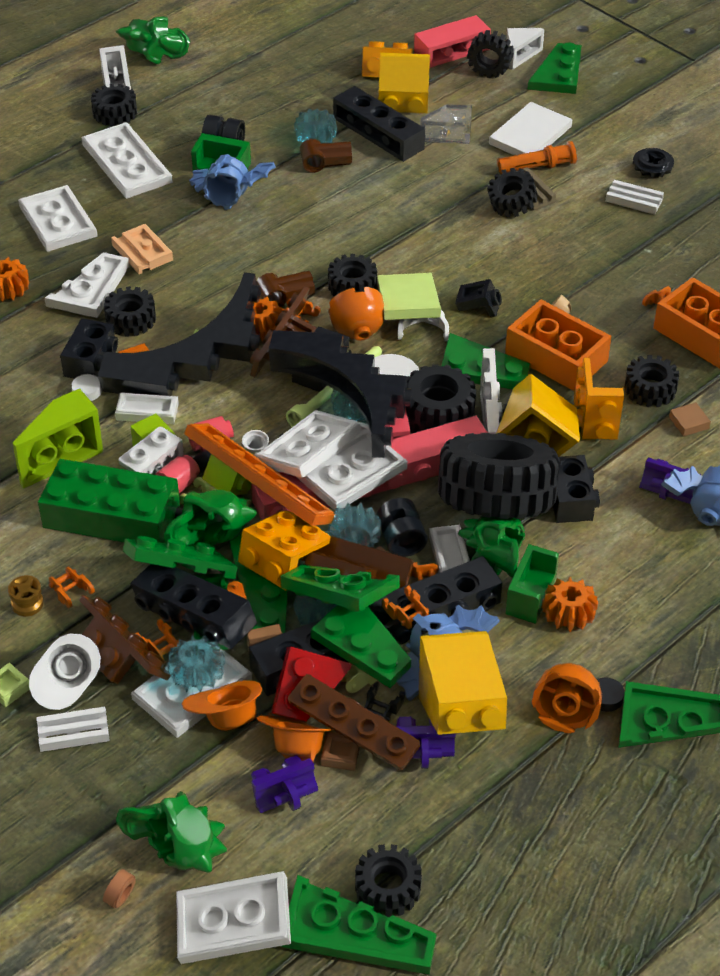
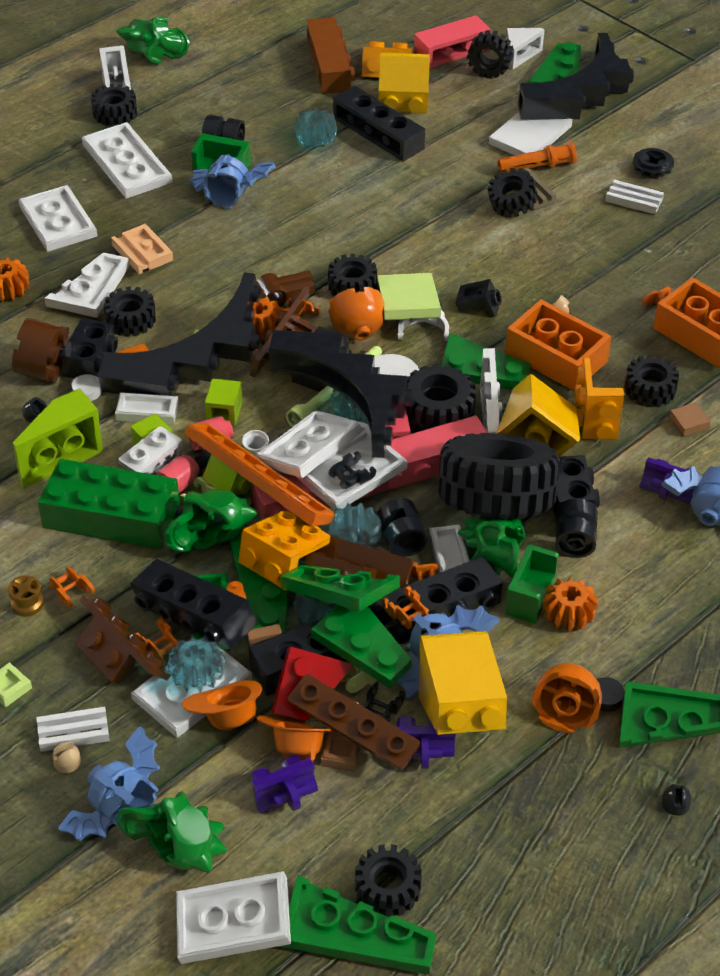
(33, 408): none -> black hinge
(40, 349): none -> reddish brown brick
(64, 671): white piece -> none
(66, 757): none -> tan hinge
(116, 788): none -> medium blue helmet
(119, 889): nougat tile -> none
(168, 554): green wing -> none
(224, 400): none -> lime brick
(318, 155): reddish brown piece -> none
(329, 55): none -> dark orange brick
(354, 477): none -> black piece
(448, 124): clear slope -> none
(571, 94): none -> black arch
(576, 528): none -> black wheel
(668, 800): none -> black hinge

